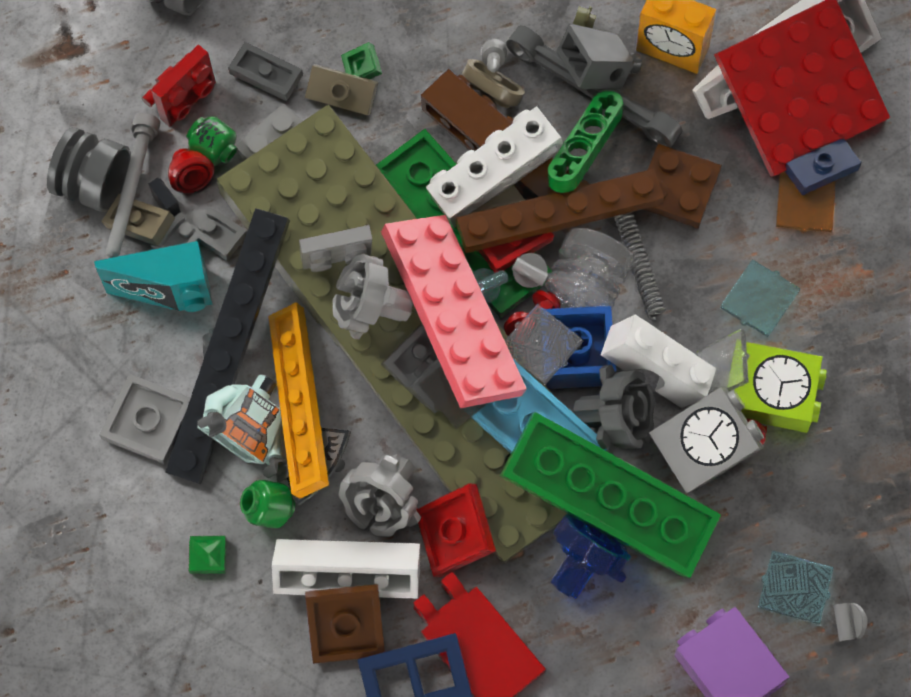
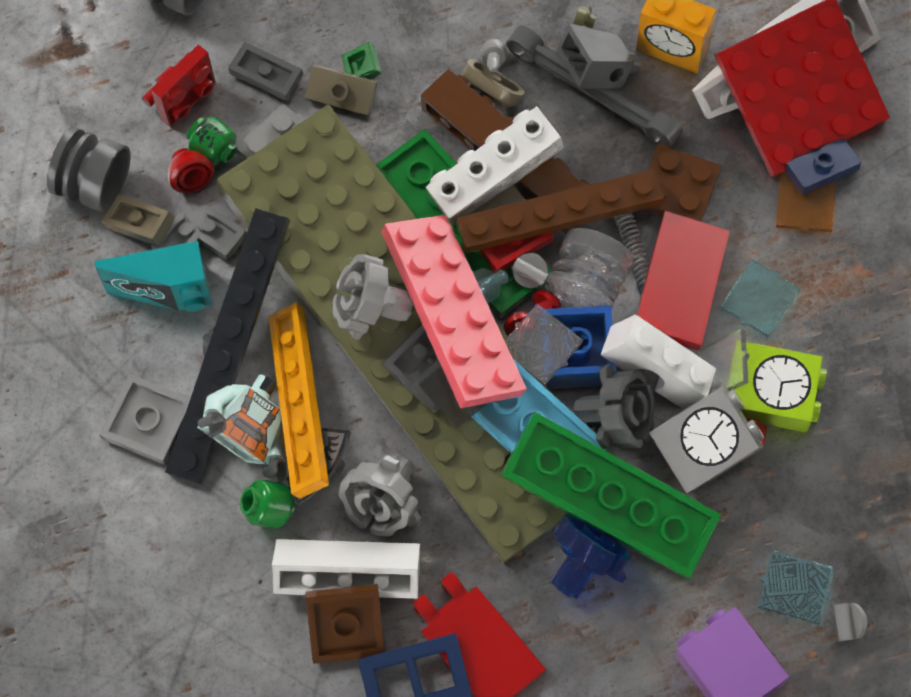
(145, 128): light grey piece -> none
(164, 197): black tile -> none
(207, 555): green tile -> none
(325, 249): light grey plate -> none
(455, 530): red tile -> none
(583, 140): green beam -> none
(683, 278): none -> tile

